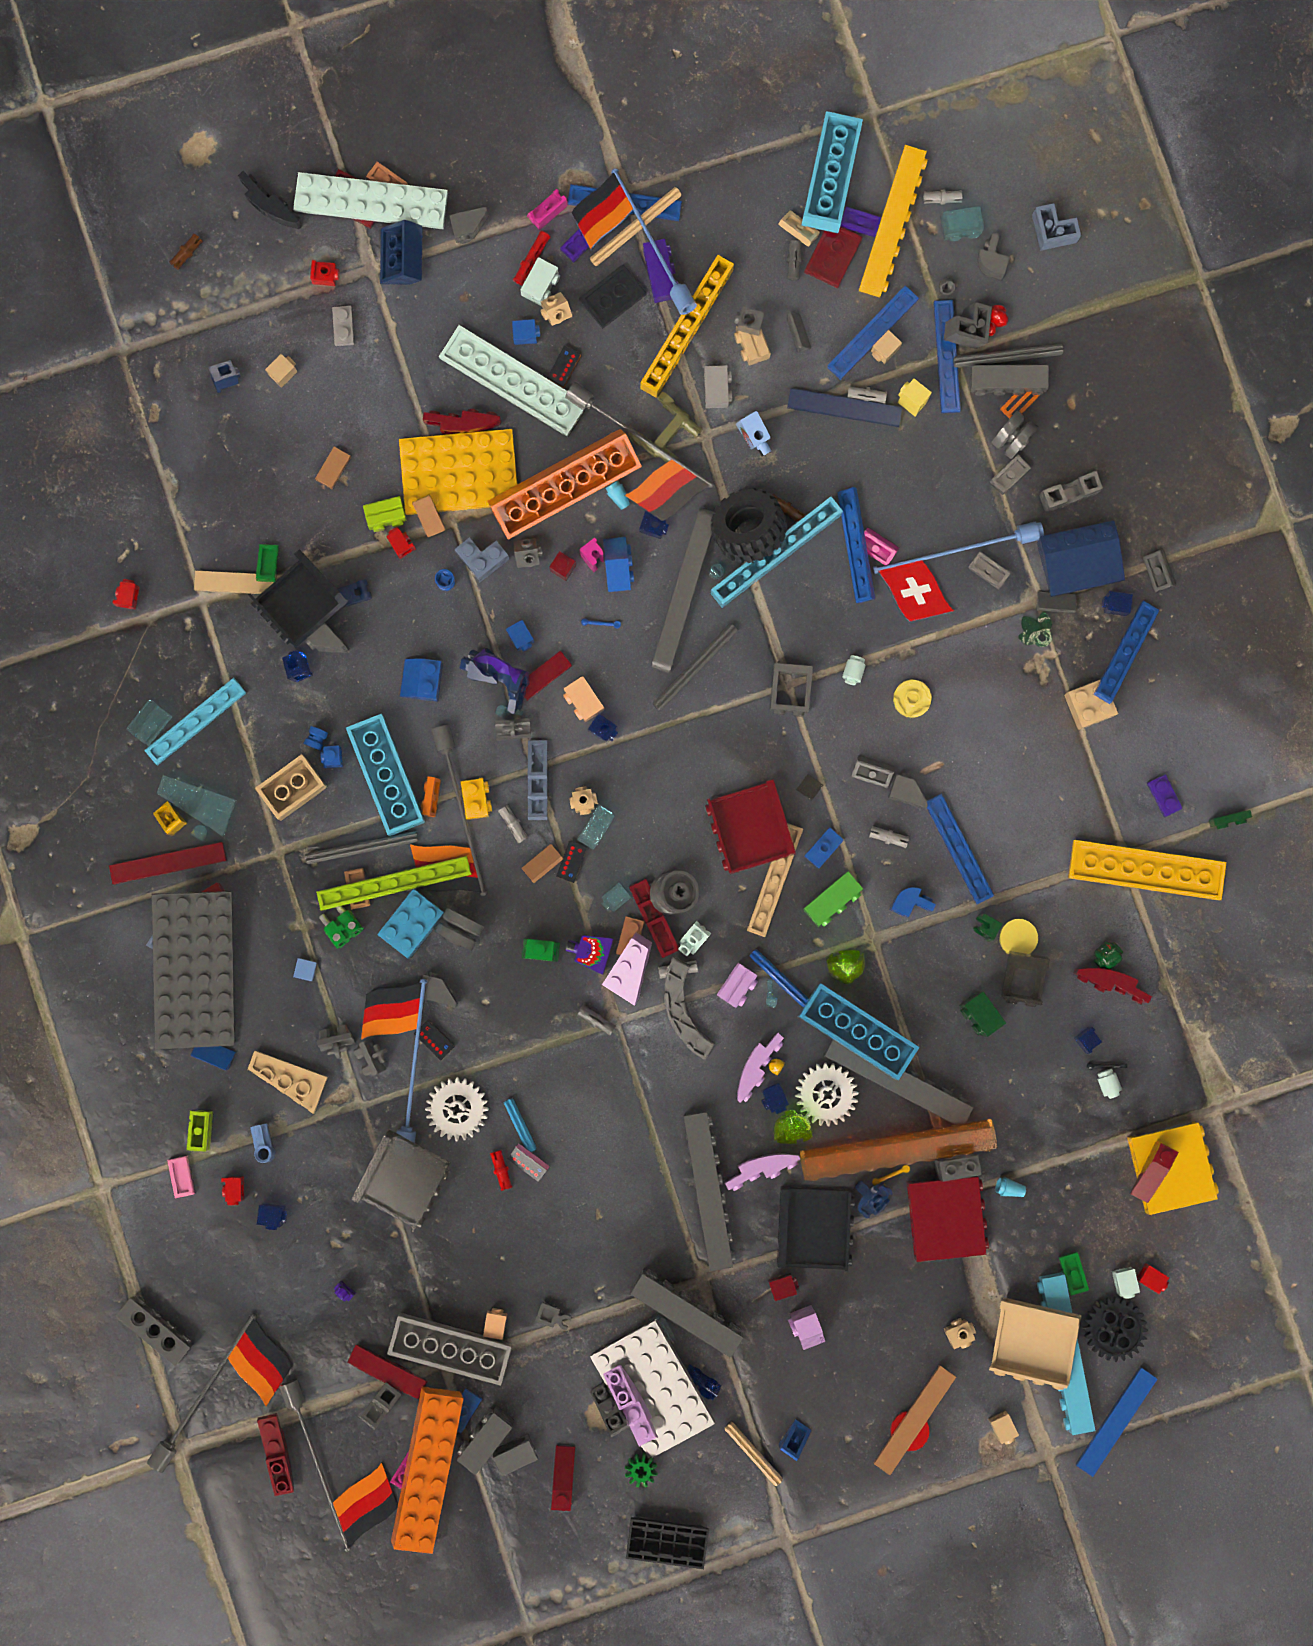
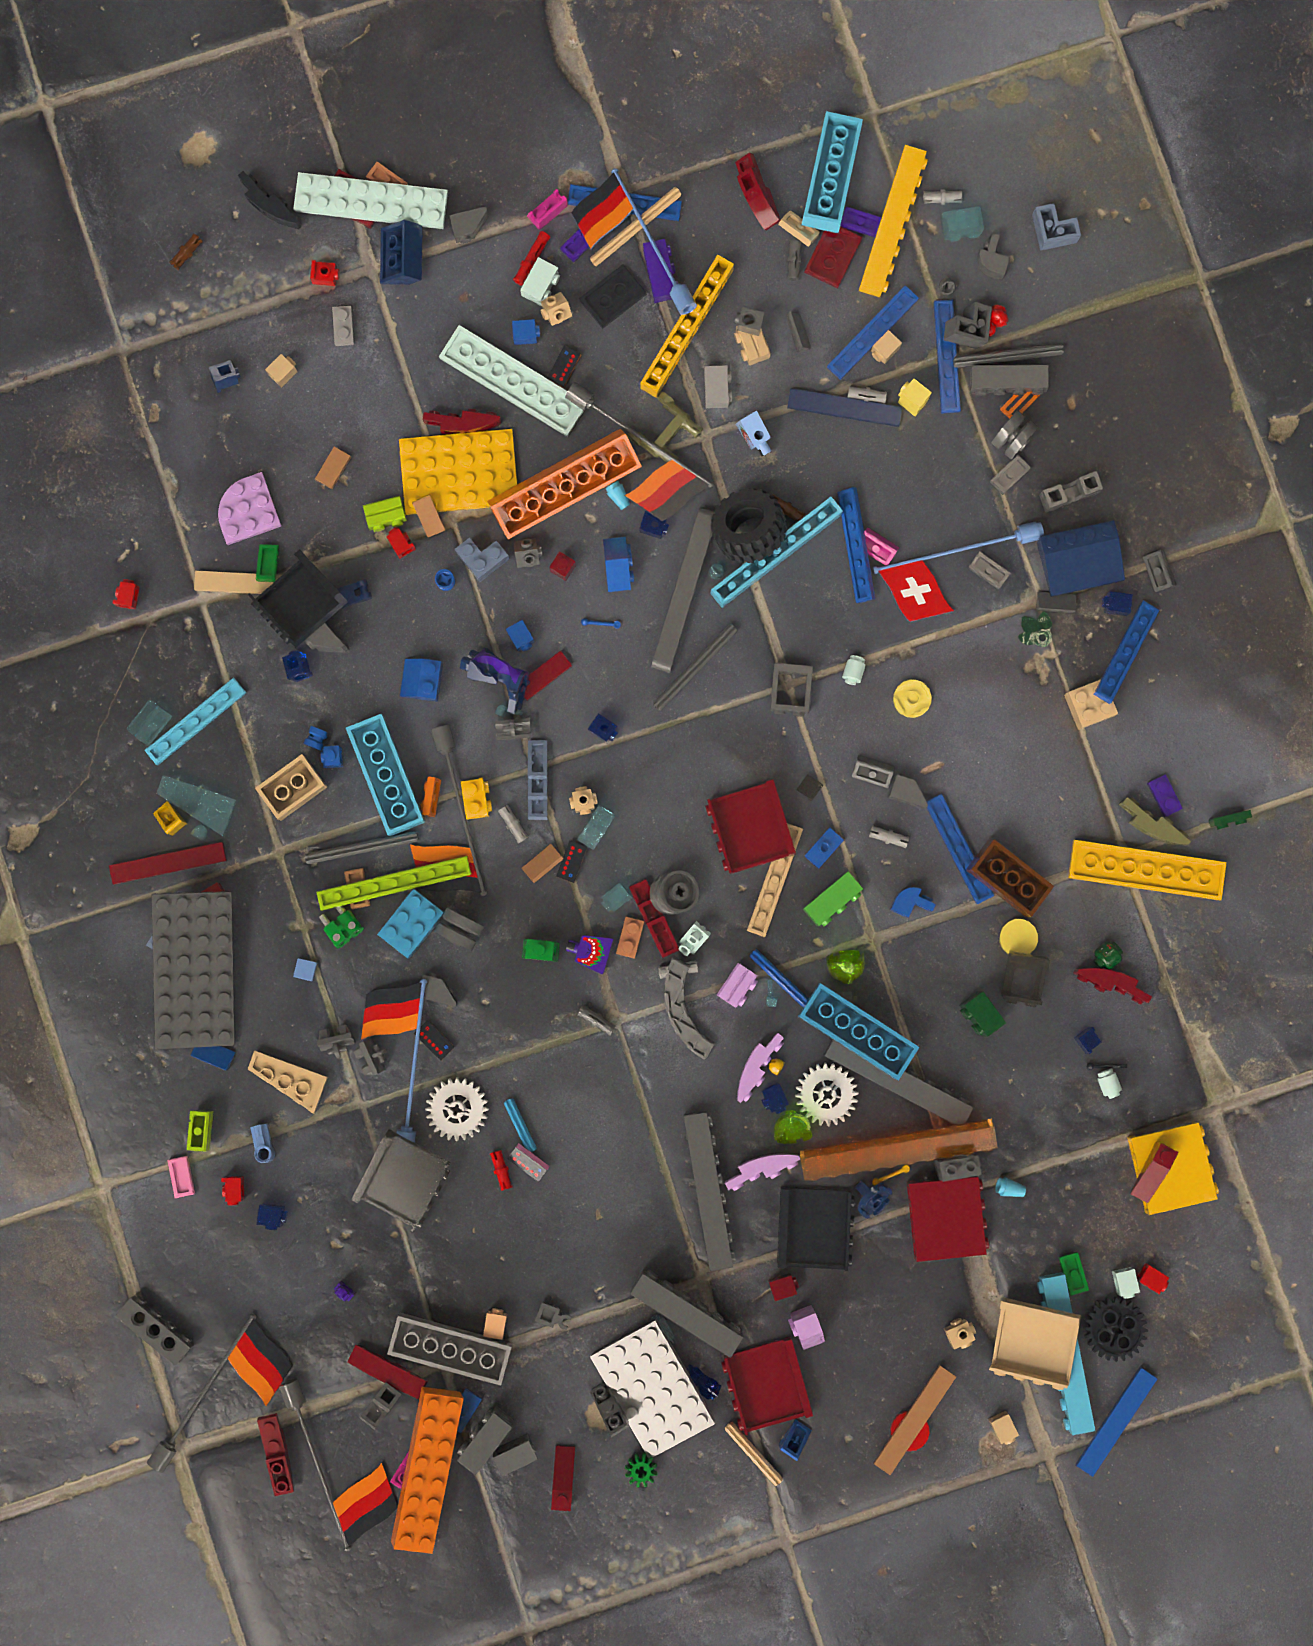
(247, 509): none -> lavender plate
(583, 699): light nougat brick -> none
(590, 553): dark pink hinge -> none
(629, 971): wedge -> none
(632, 1404): lavender slope -> none
(667, 1543): black piece -> none
(755, 192): none -> dark red slope
(766, 1385): none -> dark red panel
(989, 927): dark green hinge -> none
(1009, 878): none -> reddish brown brick
(1159, 829): none -> olive slope

